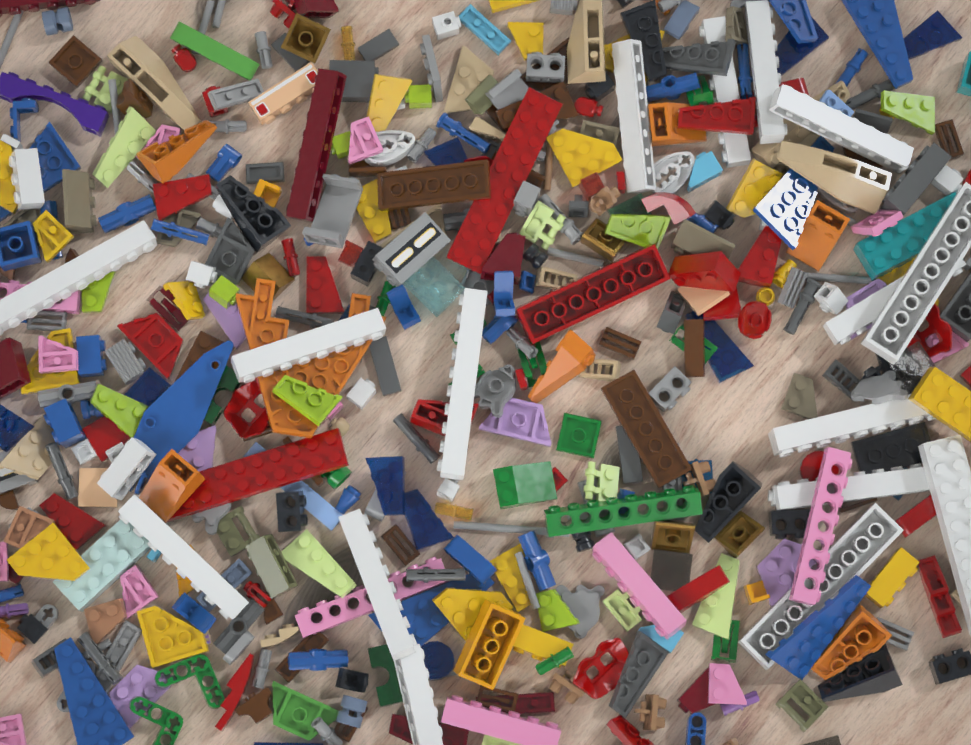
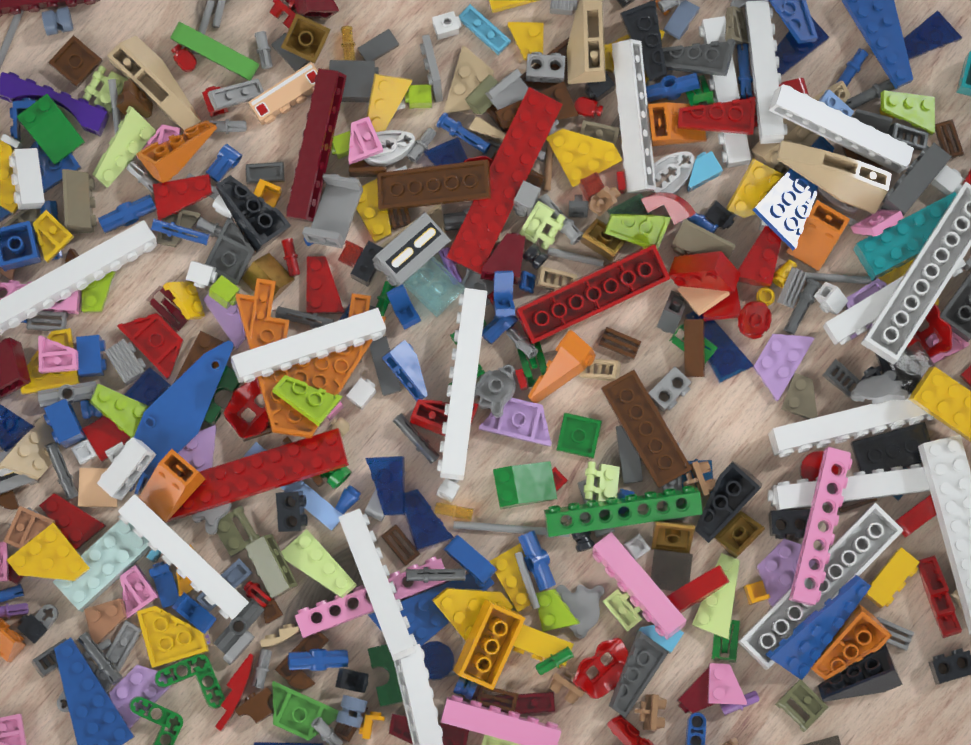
(50, 129): none -> green slope
(165, 584): none -> blue bracket
(301, 681): none -> reddish brown tile
(366, 727): none -> light orange bracket
(406, 367): none -> slope
(450, 265): none -> medium lavender axle
(468, 691): none -> blue wheel
(780, 361): none -> lavender wing
(895, 127): none -> dark grey slope

